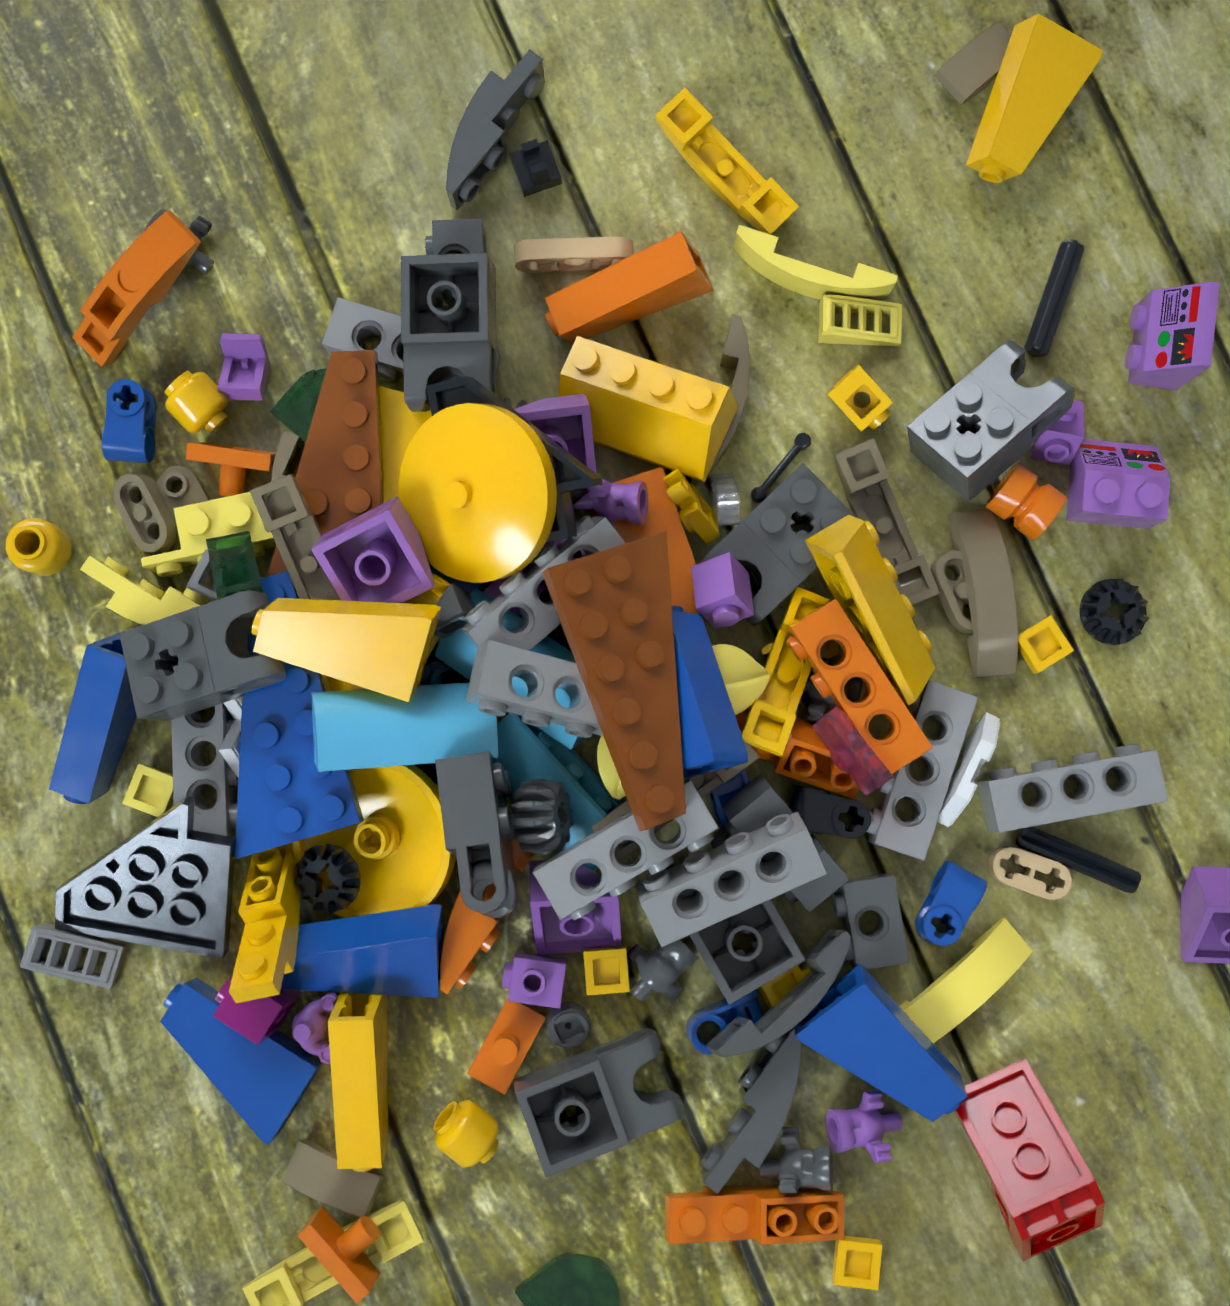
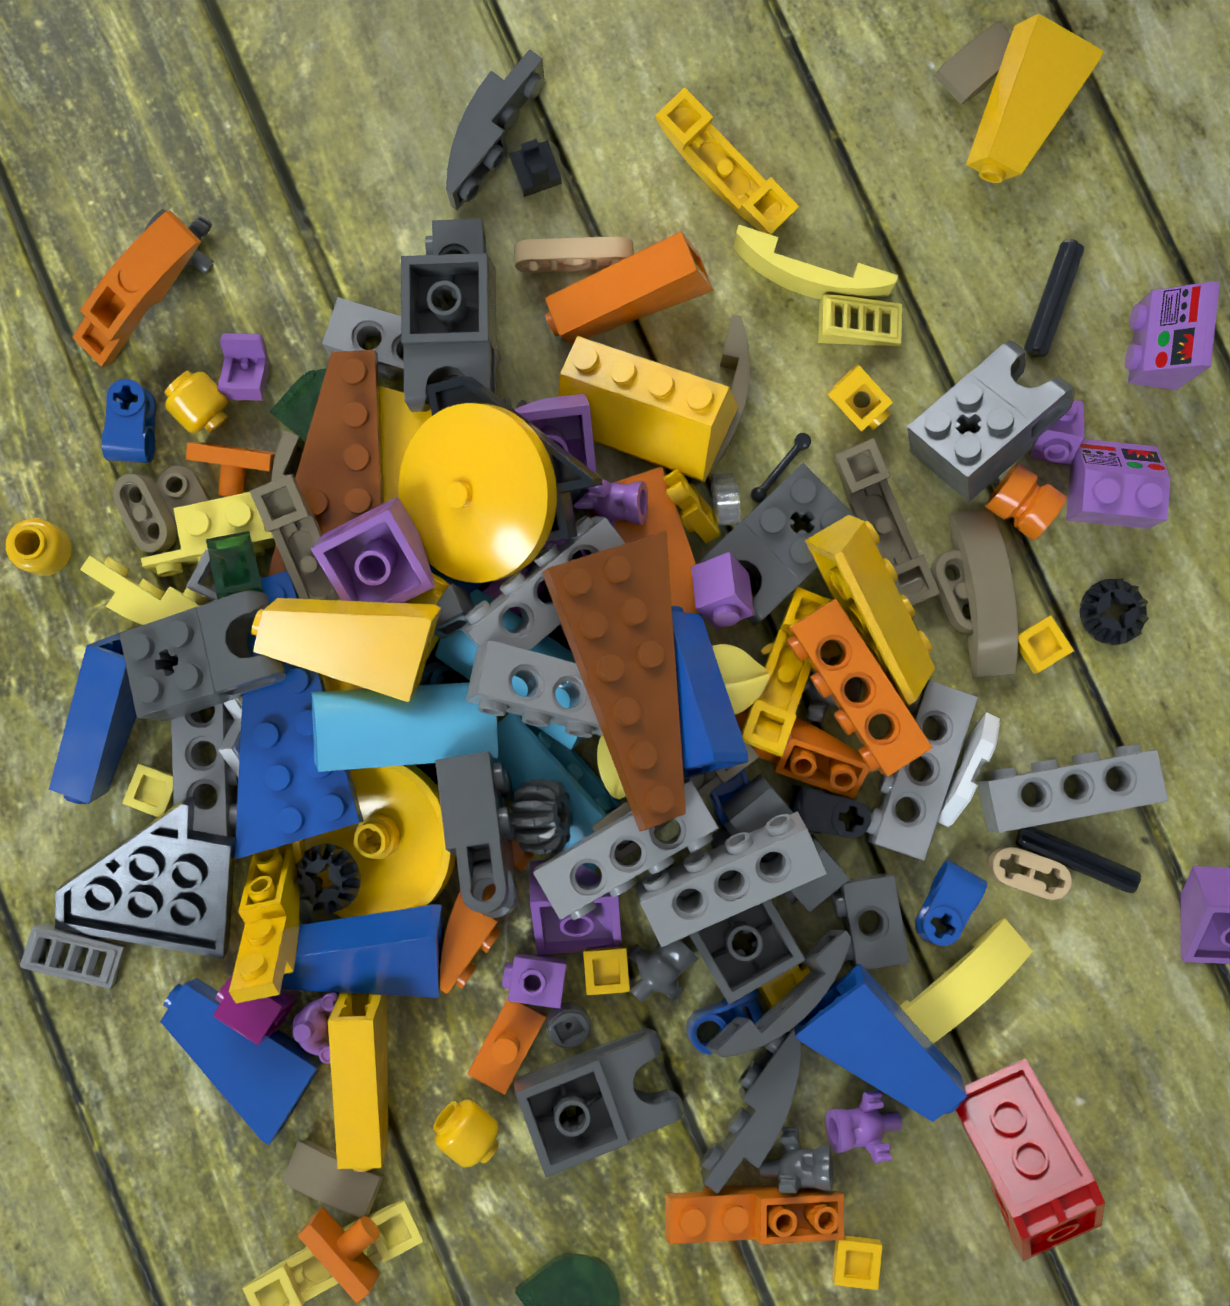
(851, 751): clear pink plate -> none

